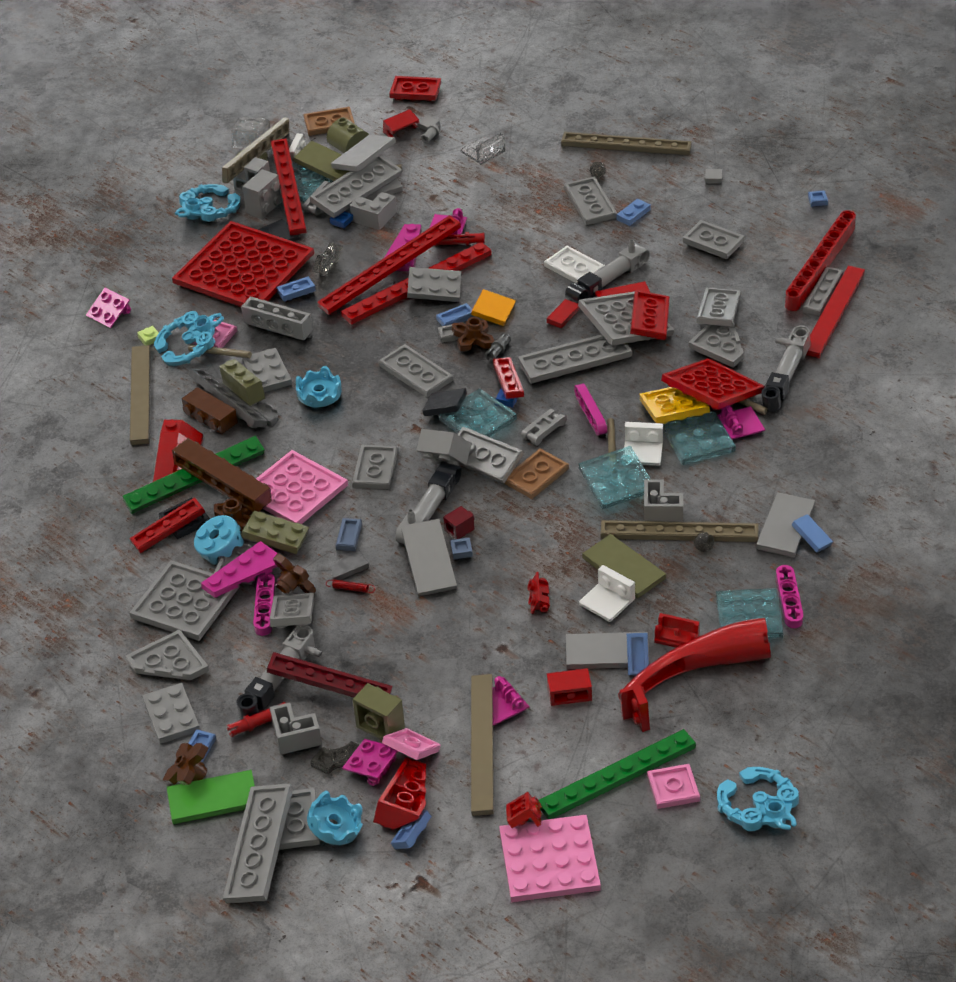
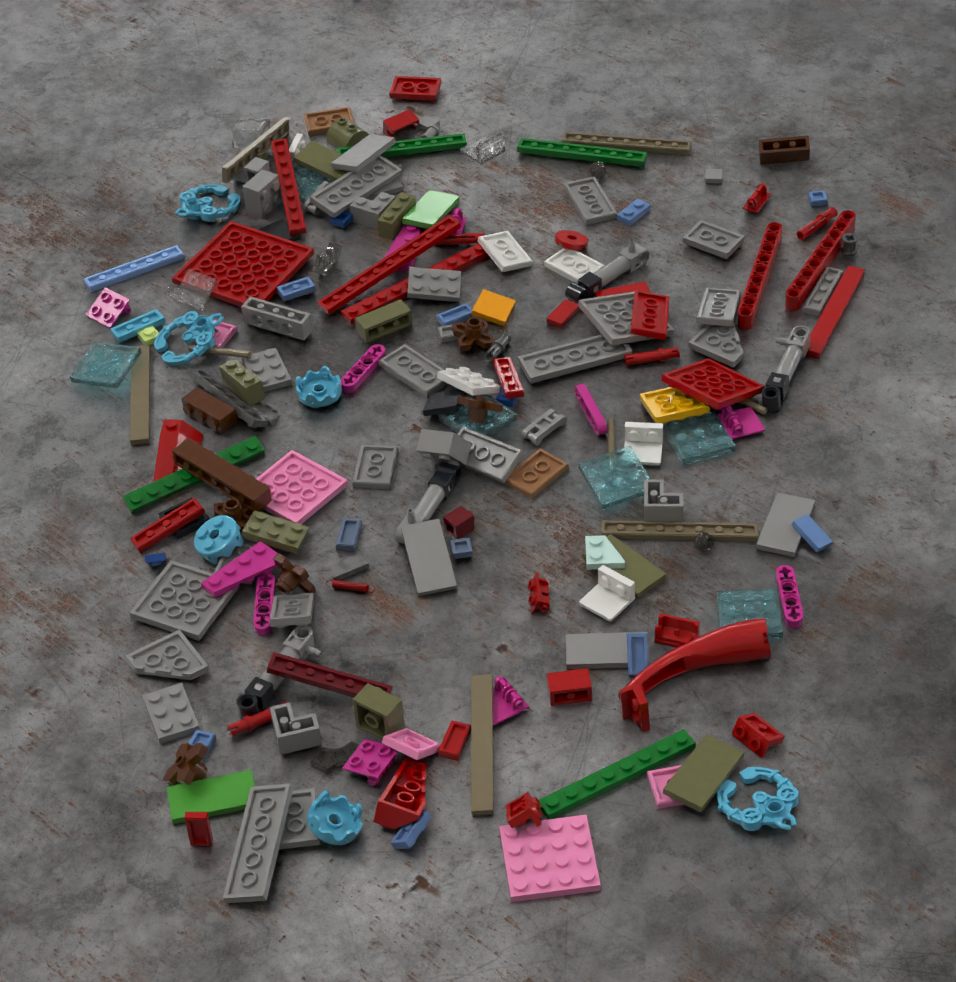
(105, 365): none -> clear light blue plate
(130, 328): none -> medium azure plate
(133, 268): none -> light blue tile
(155, 559): none -> blue plate
(193, 290): none -> clear bracket
(198, 828): none -> red tile
(350, 381): none -> dark pink beam
(383, 321): none -> olive brick
(391, 220): none -> olive brick
(421, 145): none -> green plate
(430, 209): none -> tile
(454, 740): none -> red tile
(468, 381): none -> white plate
(479, 407): none -> reddish brown plant
(505, 251): none -> white tile
(571, 240): none -> red tile
(582, 152): none -> green plate
(601, 552): none -> light aqua wing
(651, 356): none -> red pin
(703, 773): none -> olive tile
(756, 733): none -> red bracket
(757, 199): none -> red hinge
(759, 276): none -> red beam
(784, 150): none -> reddish brown brick
(828, 215): none -> red pin
(849, 246): none -> dark grey bush

